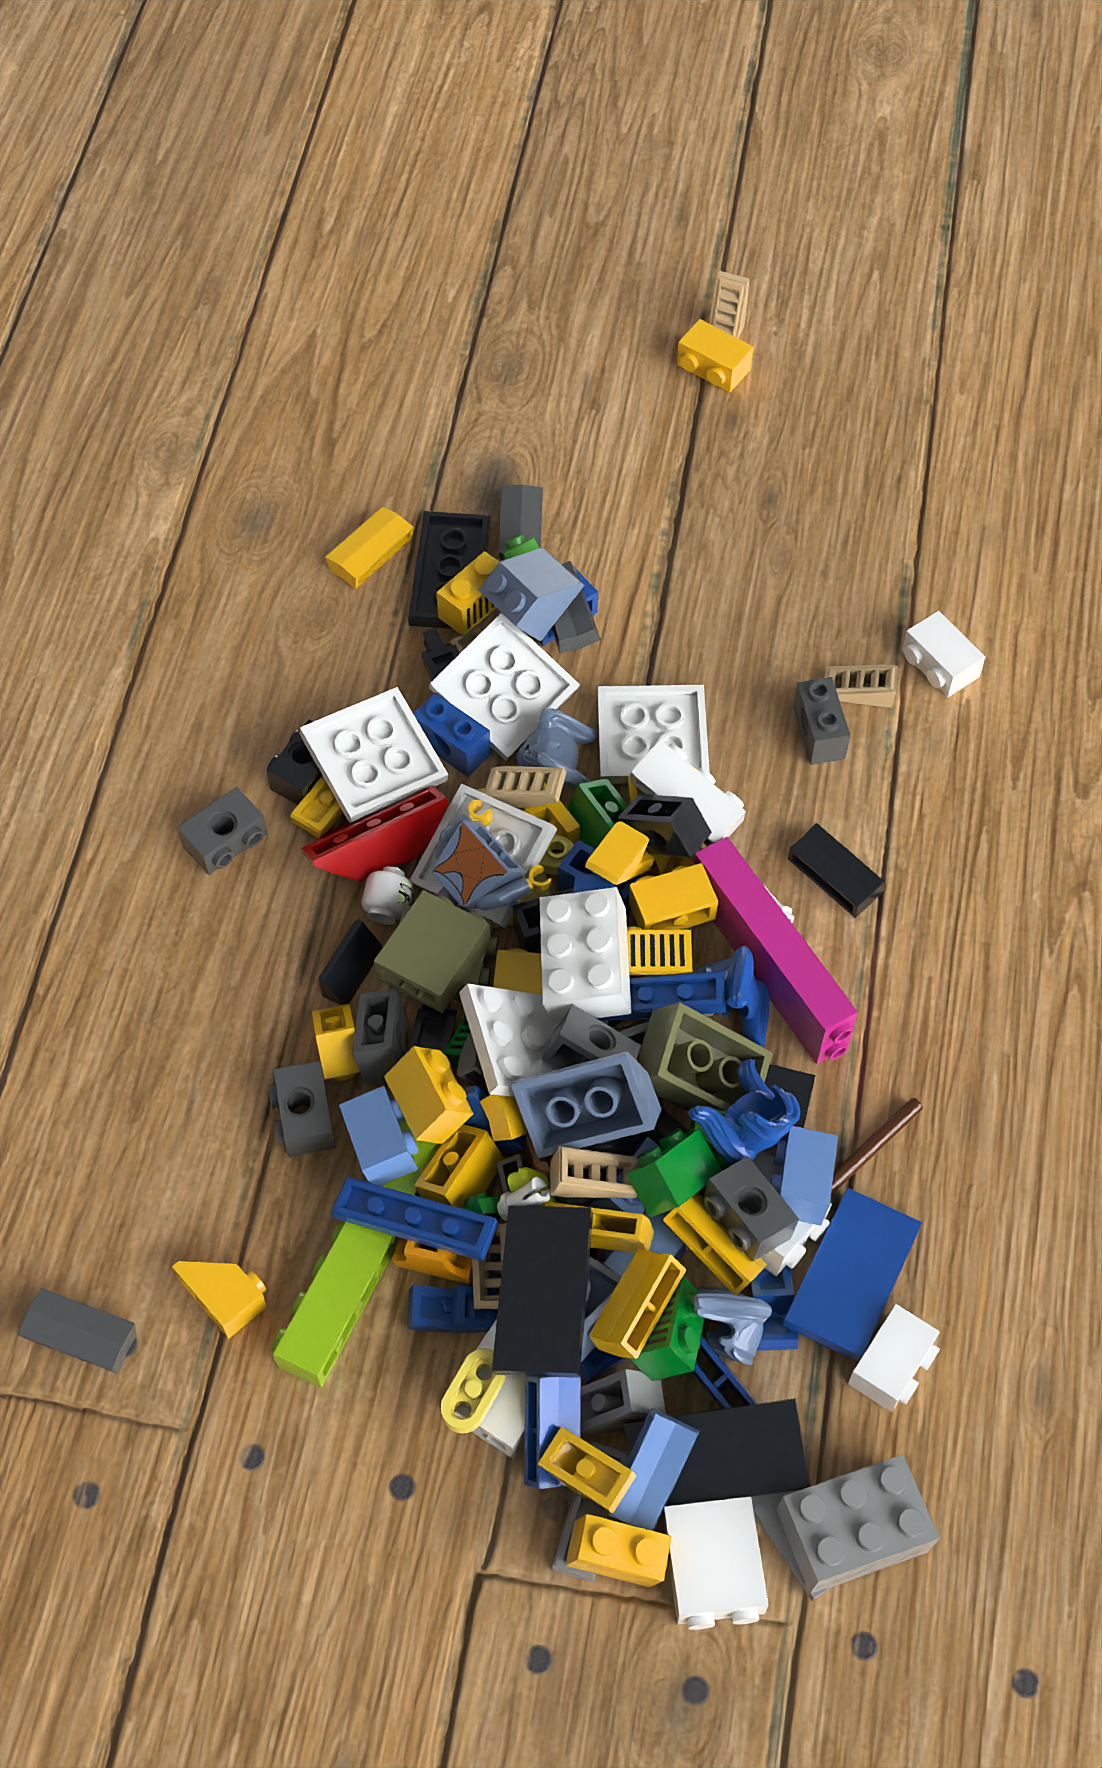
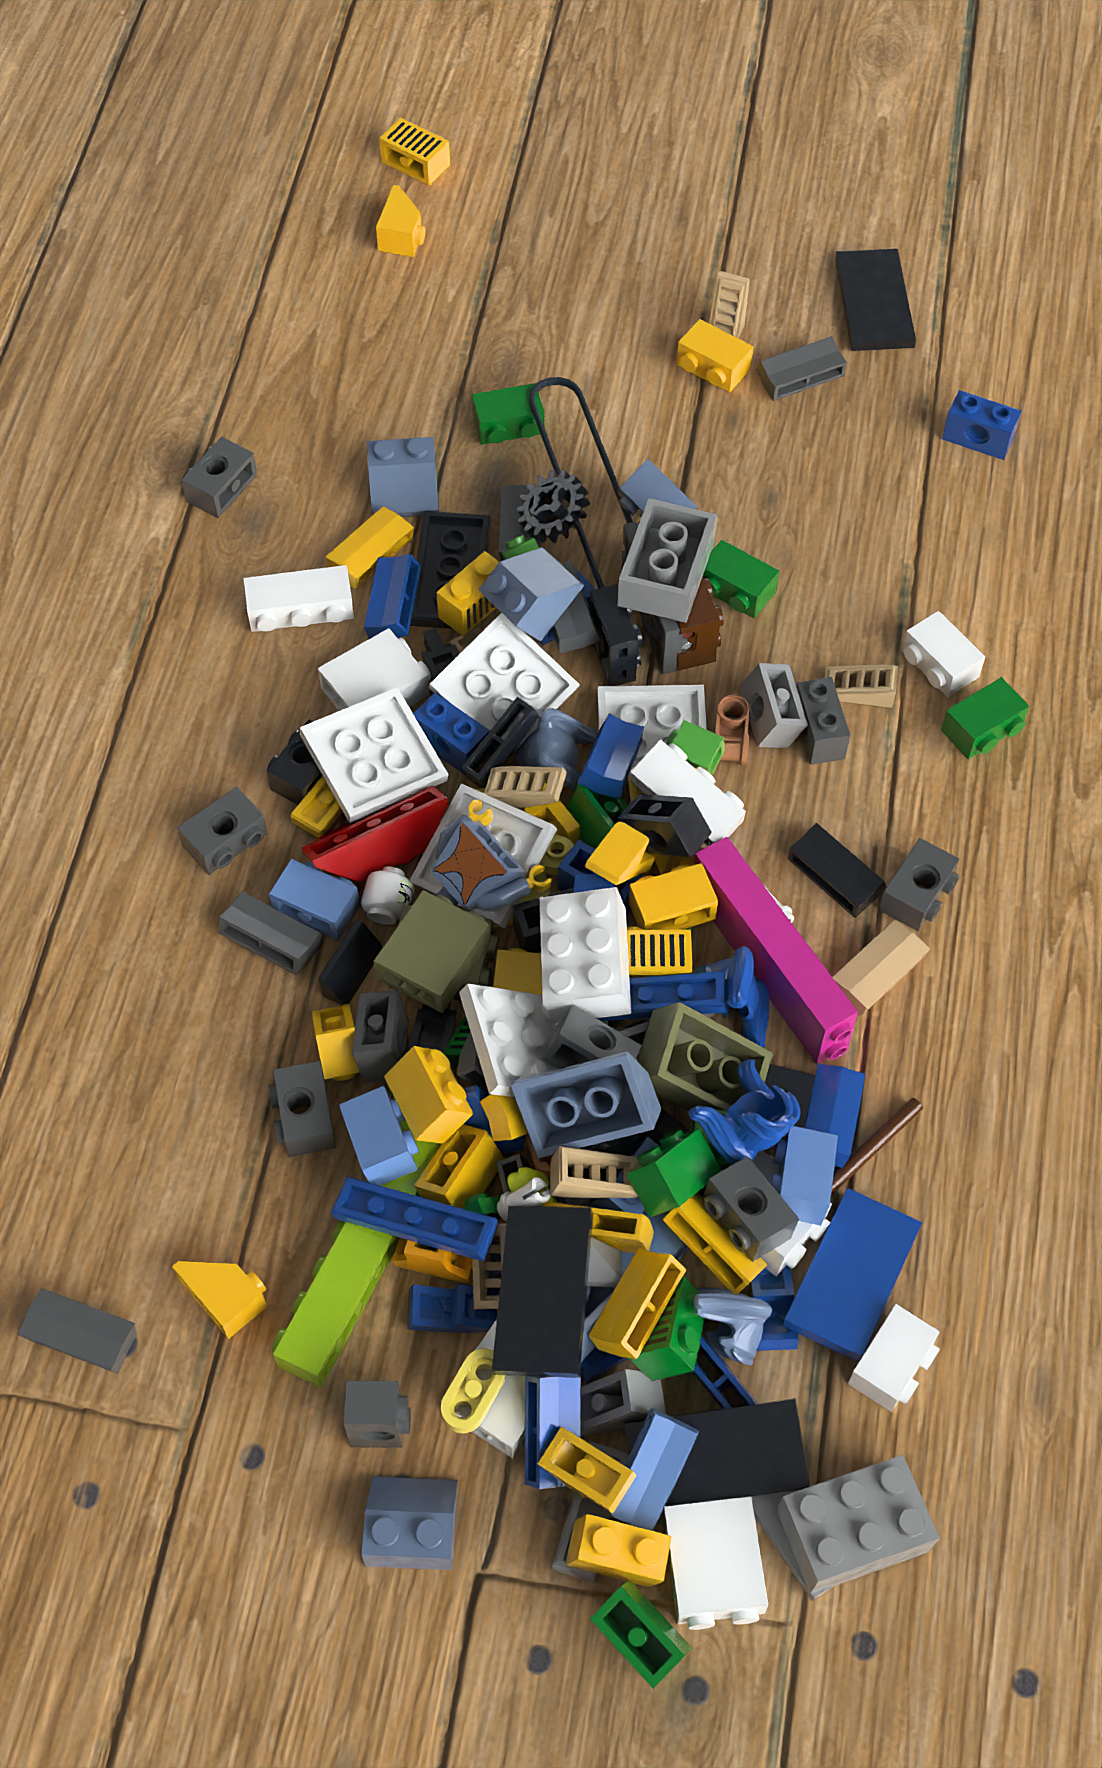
(219, 477): none -> dark grey brick
(269, 933): none -> dark grey piece
(298, 598): none -> white brick
(315, 898): none -> medium blue brick
(374, 669): none -> white brick
(376, 1414): none -> dark grey brick
(392, 595): none -> blue piece
(399, 225): none -> yellow slope
(403, 475): none -> sand blue slope
(410, 1523): none -> sand blue slope
(414, 151): none -> yellow brick
(505, 747): none -> black piece
(506, 414): none -> green brick
(553, 506): none -> black gear
(604, 1265): none -> light grey slope
(612, 757): none -> blue piece
(641, 1633): none -> green brick
(652, 484): none -> sand blue slope
(667, 560): none -> light grey brick
(674, 642): none -> piece
(700, 745): none -> bright green brick
(733, 730): none -> nougat piece
(740, 579): none -> green brick
(773, 705): none -> light grey brick
(801, 368): none -> dark grey piece
(836, 1106): none -> blue piece
(875, 299): none -> black tile
(880, 965): none -> tan piece
(924, 866): none -> dark grey brick
(981, 424): none -> blue brick
(985, 718): none -> green brick

